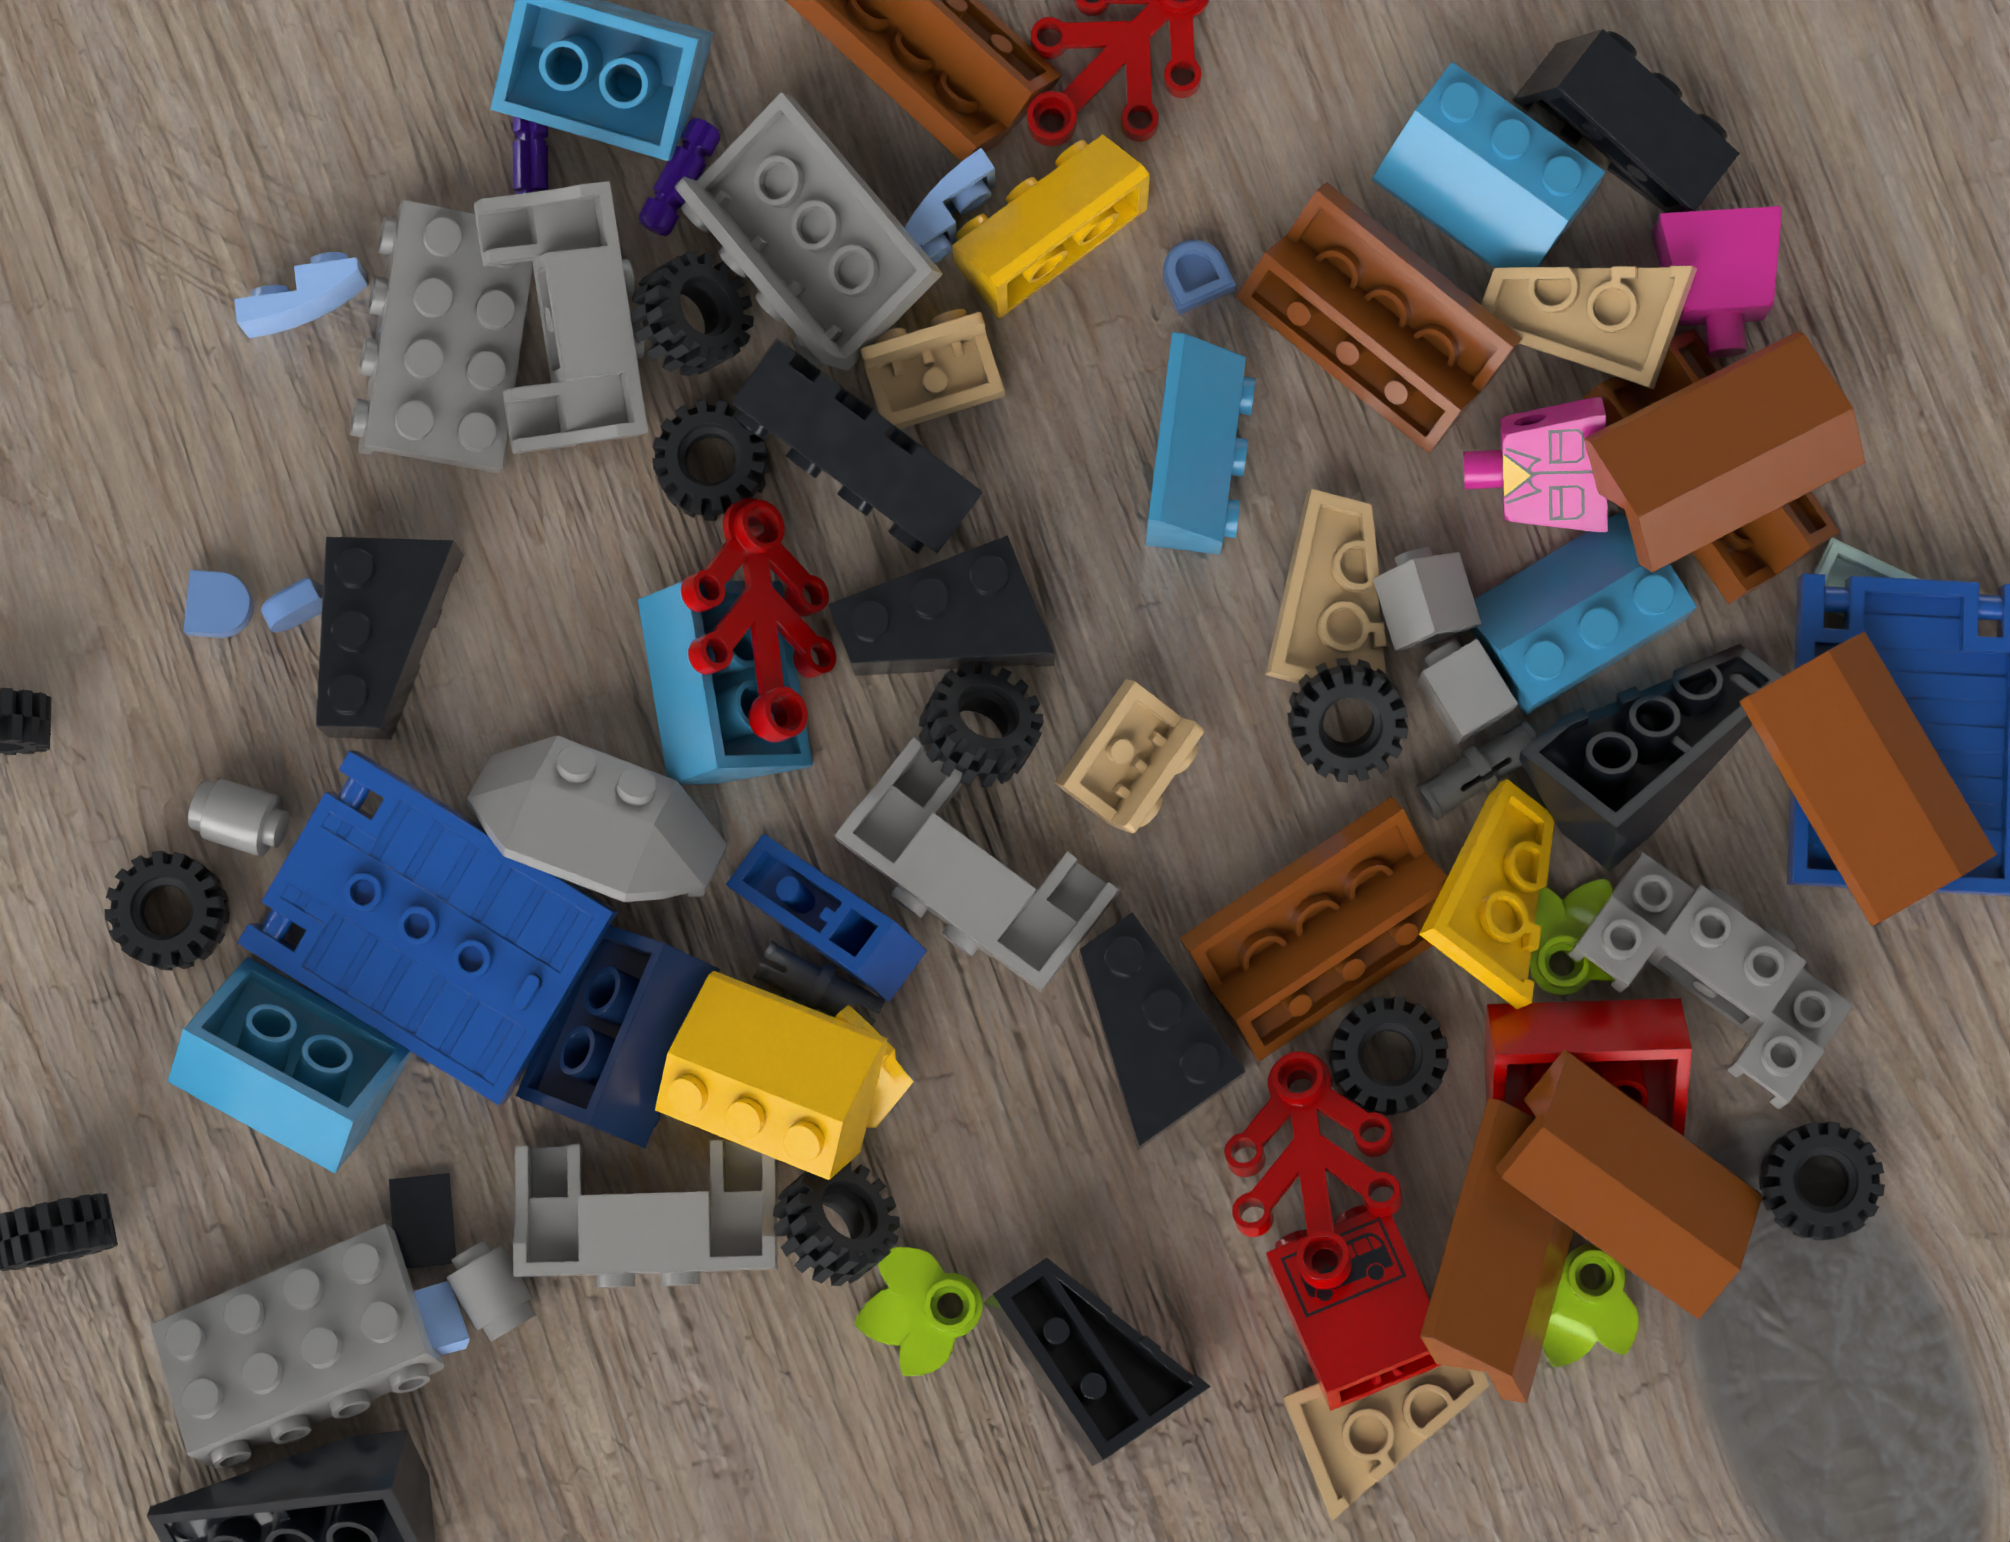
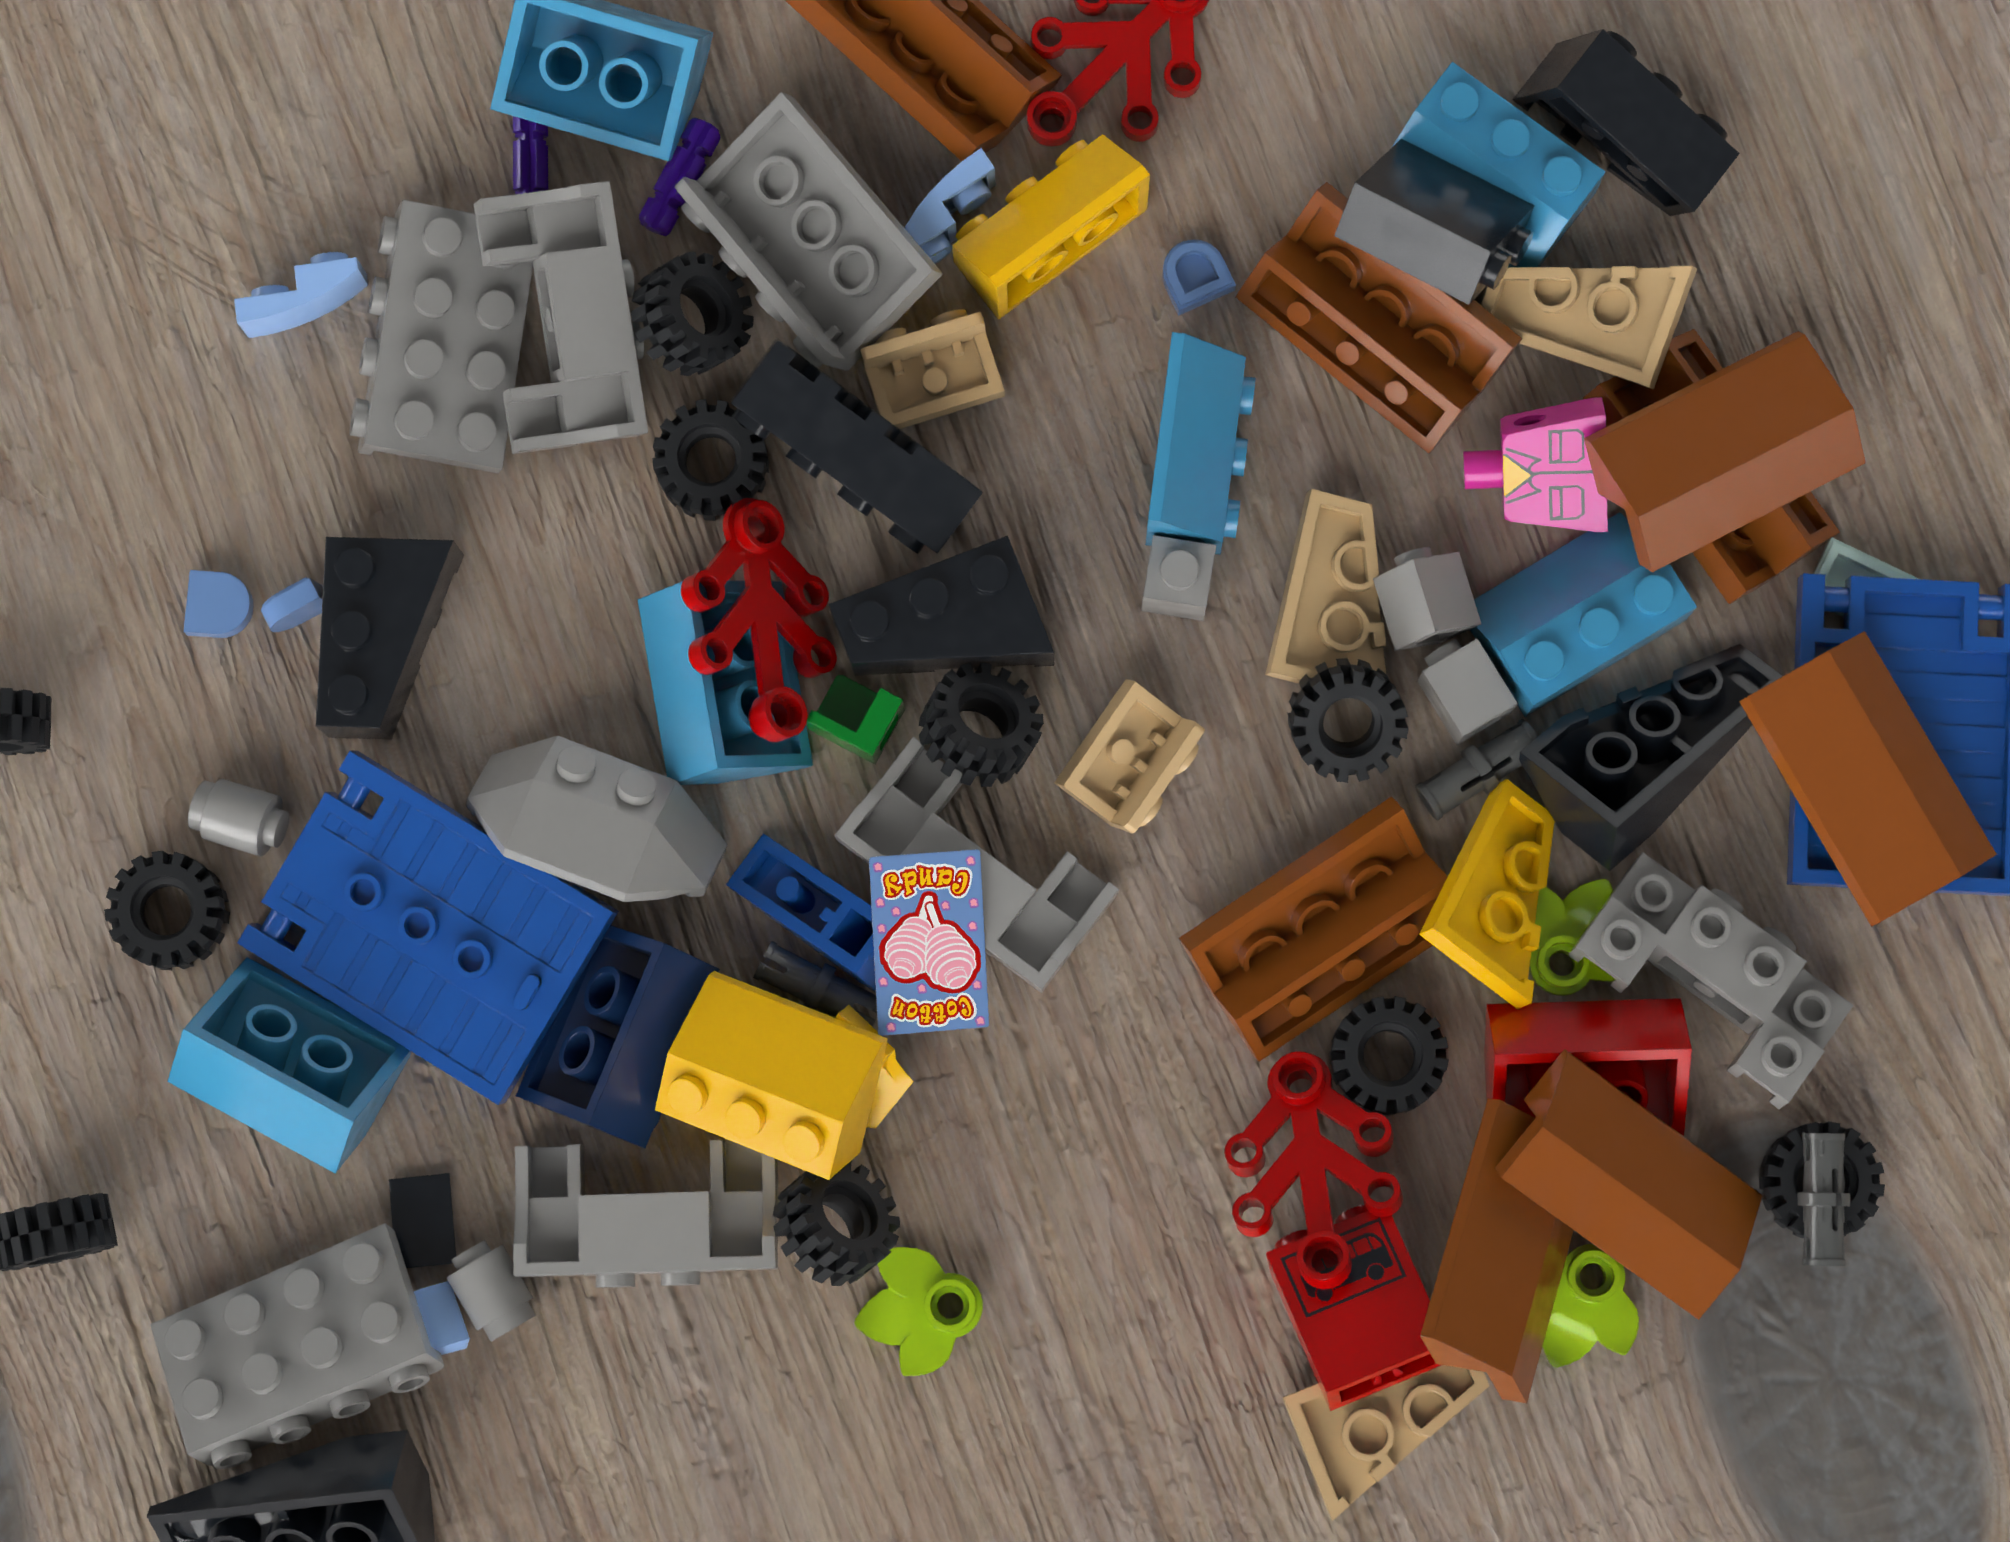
(857, 717): none -> green panel
(929, 942): none -> sticker
(1089, 1361): black wedge -> none
(1154, 1030): black wedge -> none
(1178, 578): none -> light grey brick
(1436, 222): none -> black brick
(1734, 267): dark pink torso -> none
(1823, 1199): none -> dark grey pin

